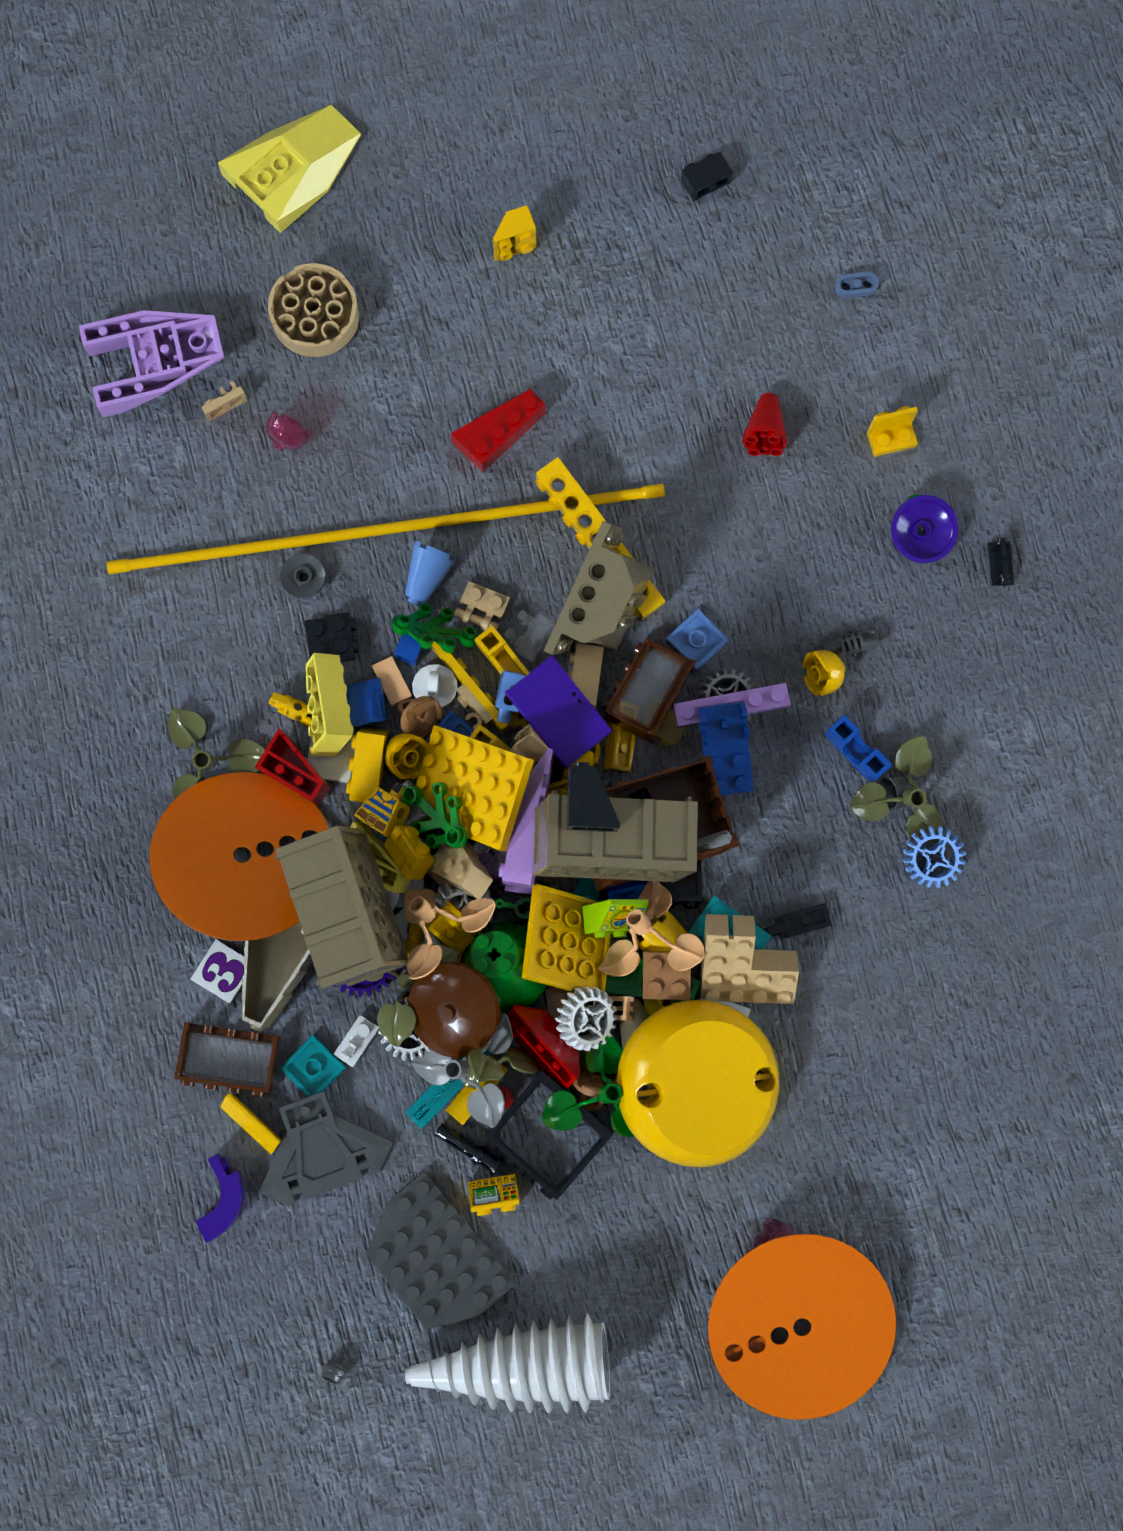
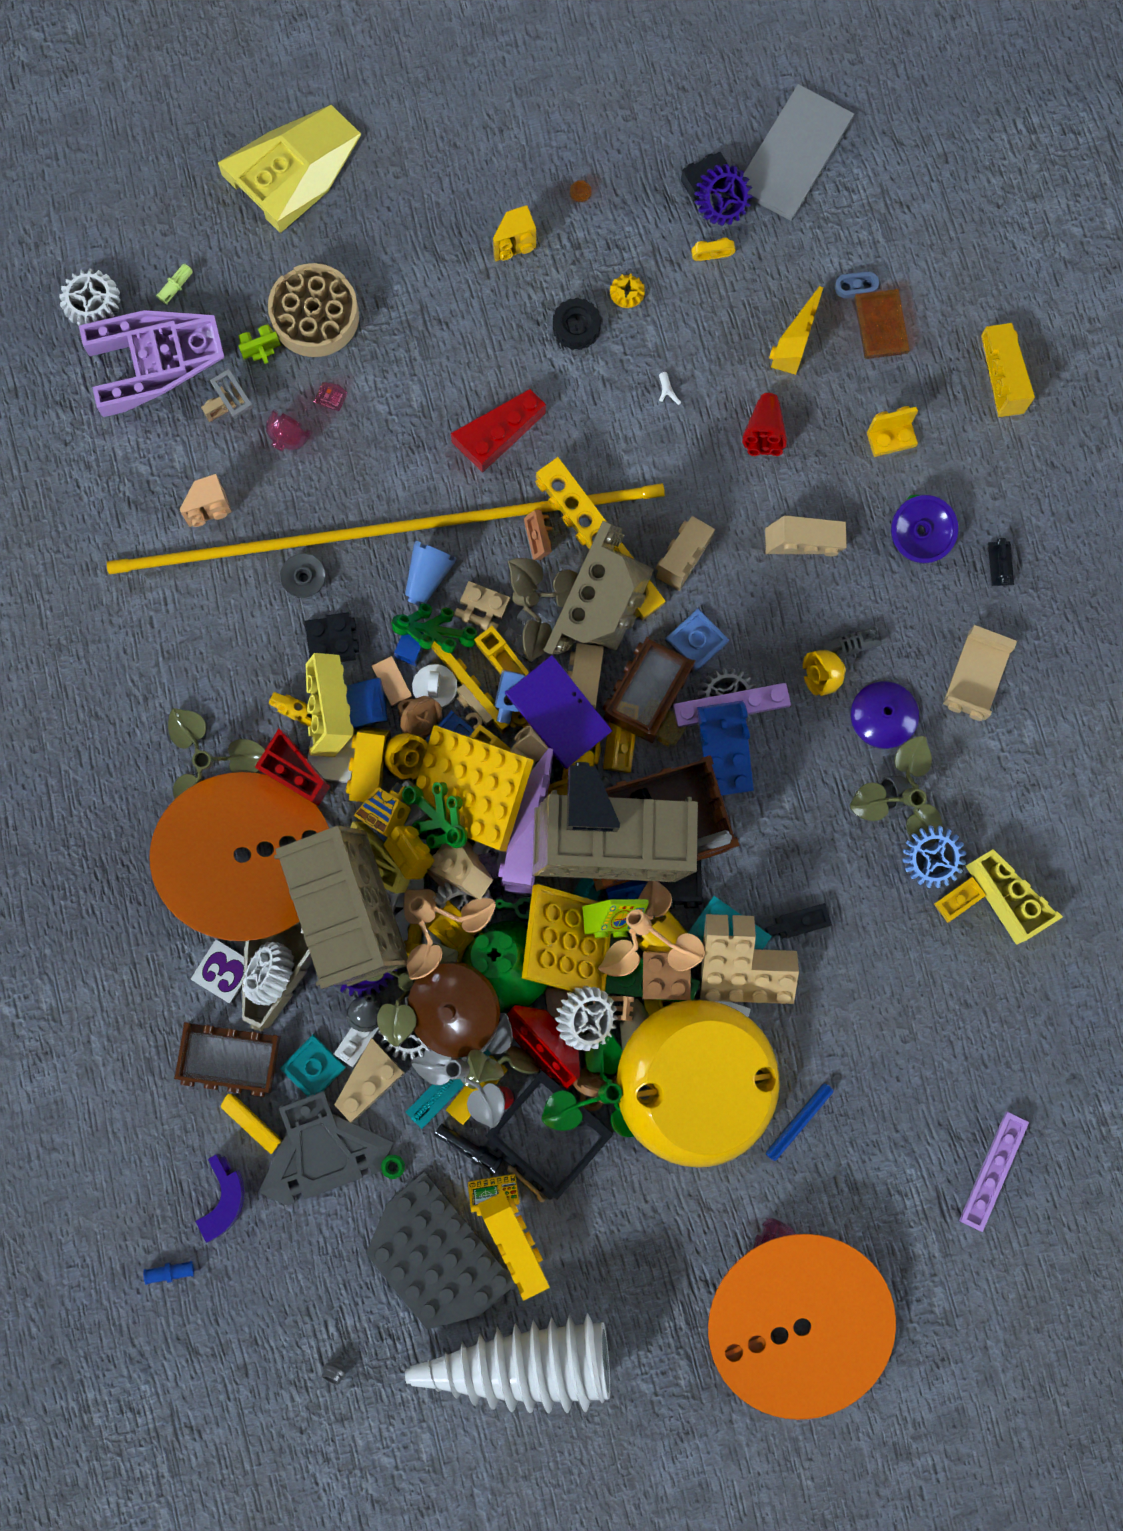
(81, 289): none -> white gear
(168, 1272): none -> blue pin
(174, 284): none -> yellowish green axle
(205, 502): none -> light nougat slope
(240, 409): none -> light grey tile
(259, 347): none -> lime hips
(268, 973): none -> white gear
(331, 396): none -> clear pink slope
(363, 1013): none -> dark grey helmet
(368, 1081): none -> tan wedge
(385, 1166): none -> green plate
(514, 1244): none -> yellow wedge
(524, 579): none -> dark tan plant
(538, 534): none -> nougat plate
(540, 1196): none -> tan hinge
(572, 307): none -> black tyre
(580, 191): none -> clear orange plate
(634, 297): none -> yellow gear
(666, 388): none -> white bar
(684, 552): none -> tan wedge
(706, 188): none -> dark purple gear
(713, 250): none -> yellow plate
(793, 341): none -> yellow wedge
(796, 151): none -> light grey tile
(799, 1122): none -> blue axle
(805, 536): none -> tan wedge
(846, 739): blue arch -> none
(874, 725): none -> dark purple dish
(881, 324): none -> clear orange plate
(959, 899): none -> yellow plate
(978, 673): none -> tan panel
(993, 1171): none -> lavender plate
(1007, 370): none -> yellow wedge
(1011, 897): none -> light yellow wedge

